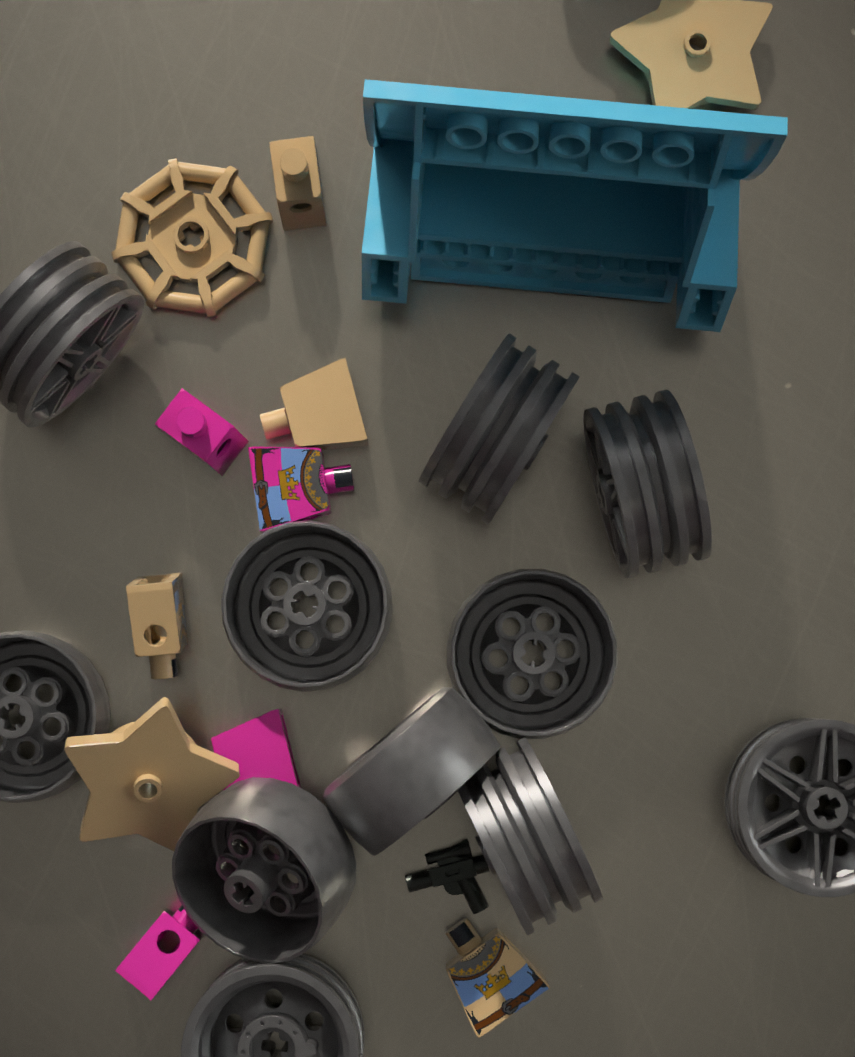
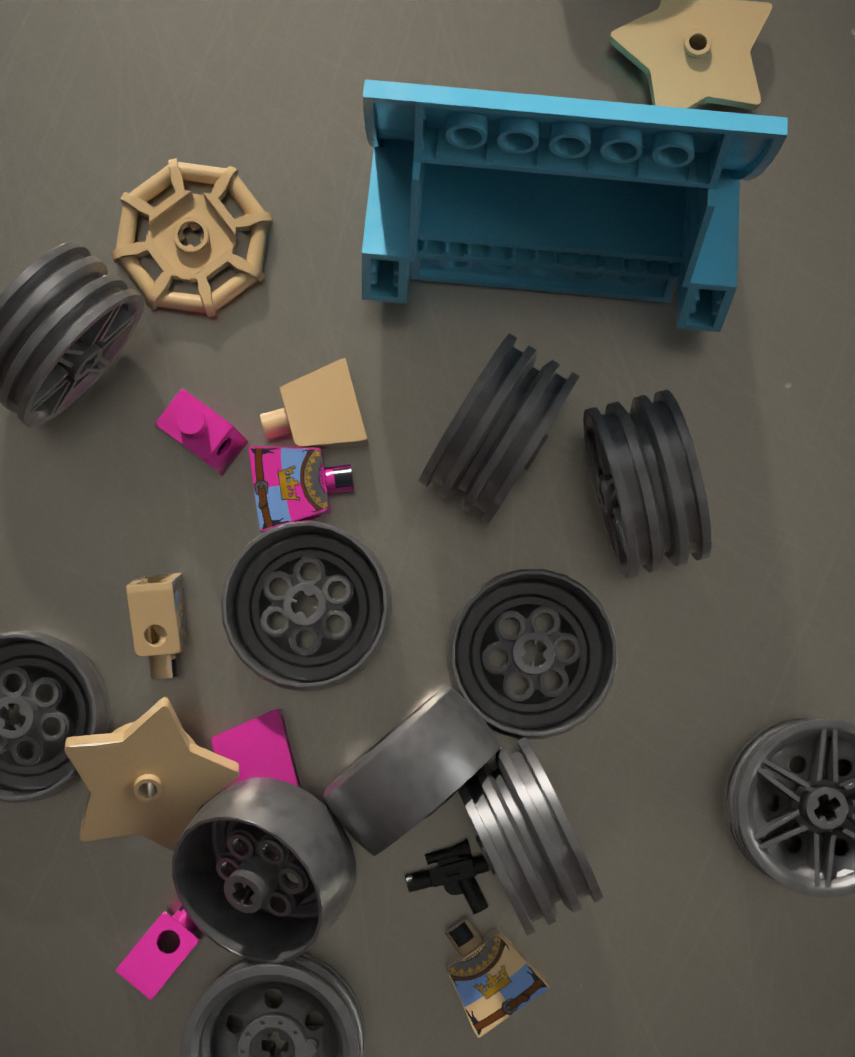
(298, 182): tan torso -> none

